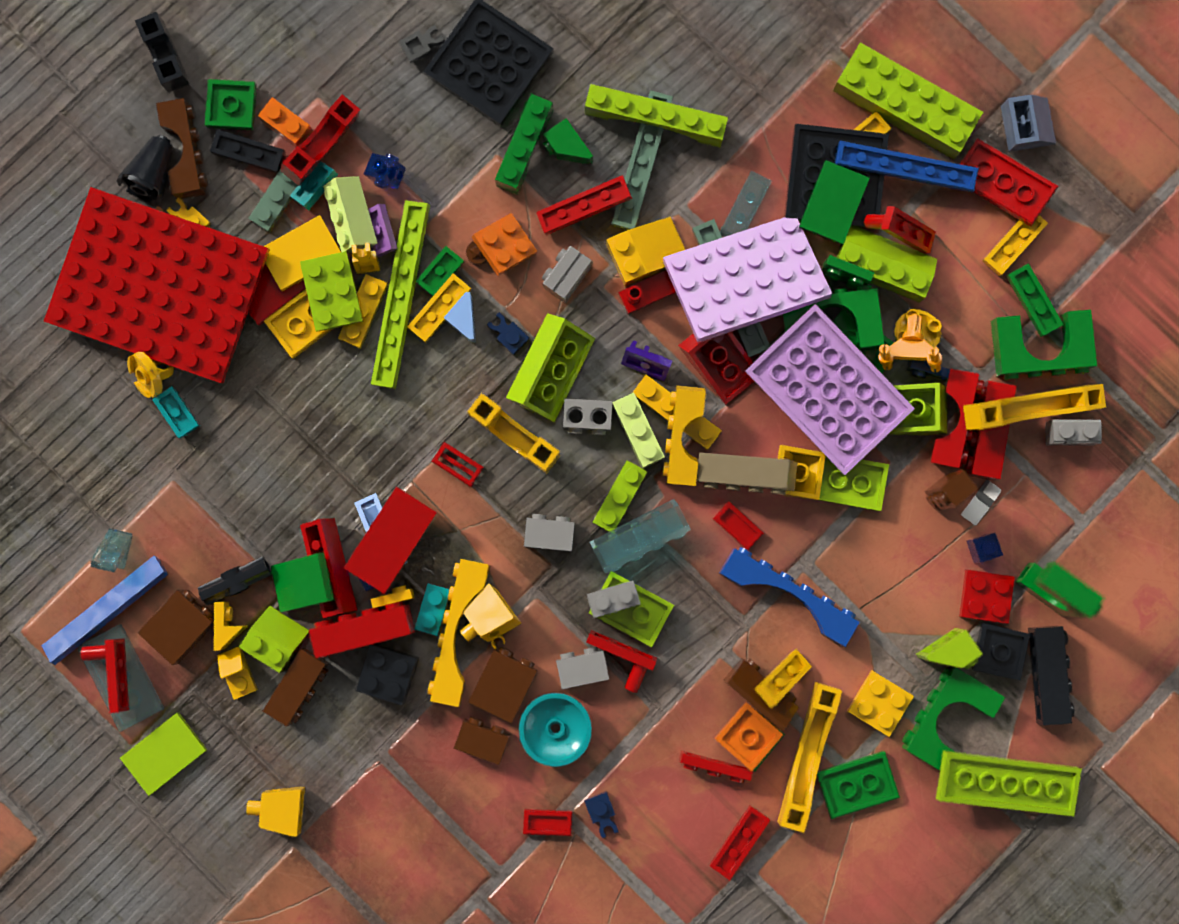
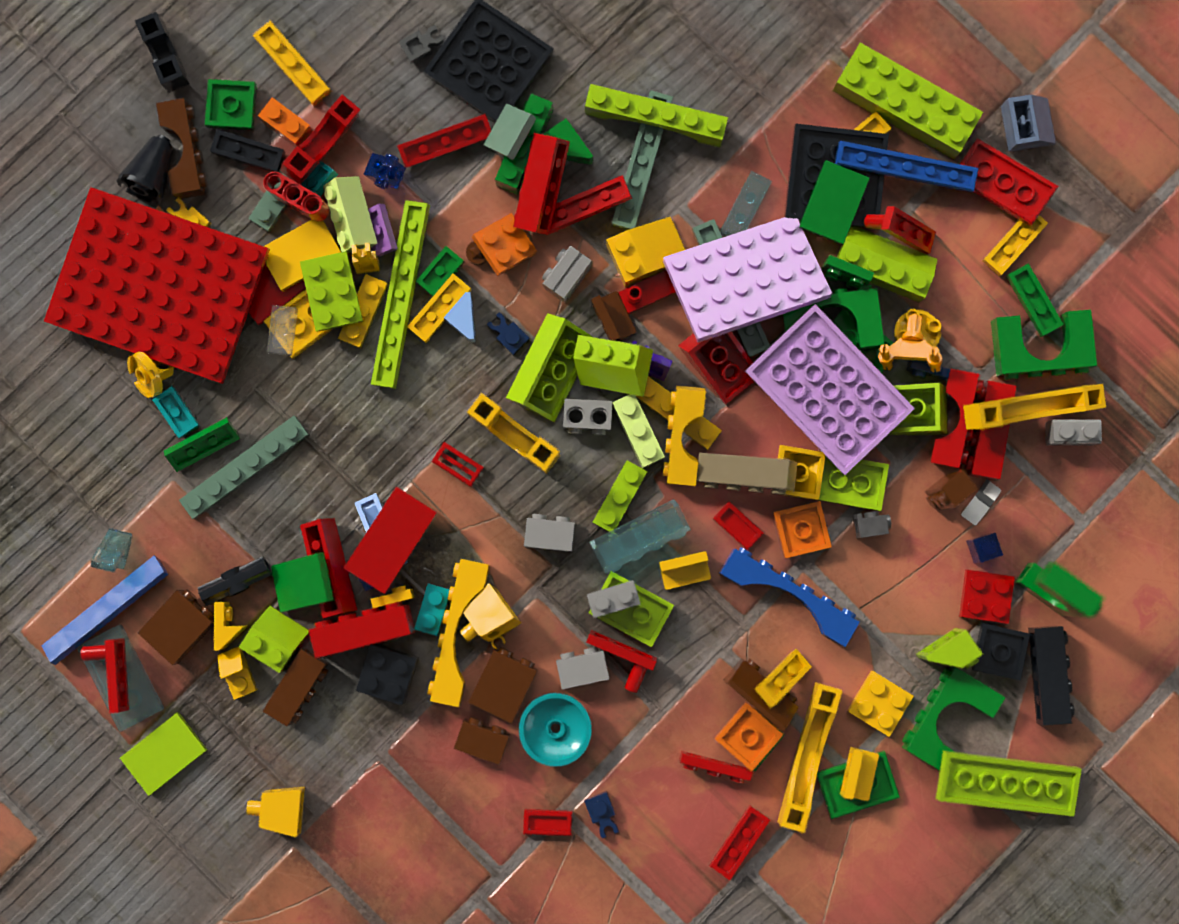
(201, 444): none -> green plate
(244, 467): none -> sand green plate
(282, 330): none -> clear plate
(288, 189): none -> red beam
(292, 63): none -> yellow tile
(444, 140): none -> red plate
(510, 131): none -> sand green tile
(541, 183): none -> red brick
(612, 365): none -> lime slope
(613, 316): none -> reddish brown panel
(685, 570): none -> yellow panel
(802, 529): none -> orange plate
(859, 774): none -> yellow panel
(871, 524): none -> flat silver brick

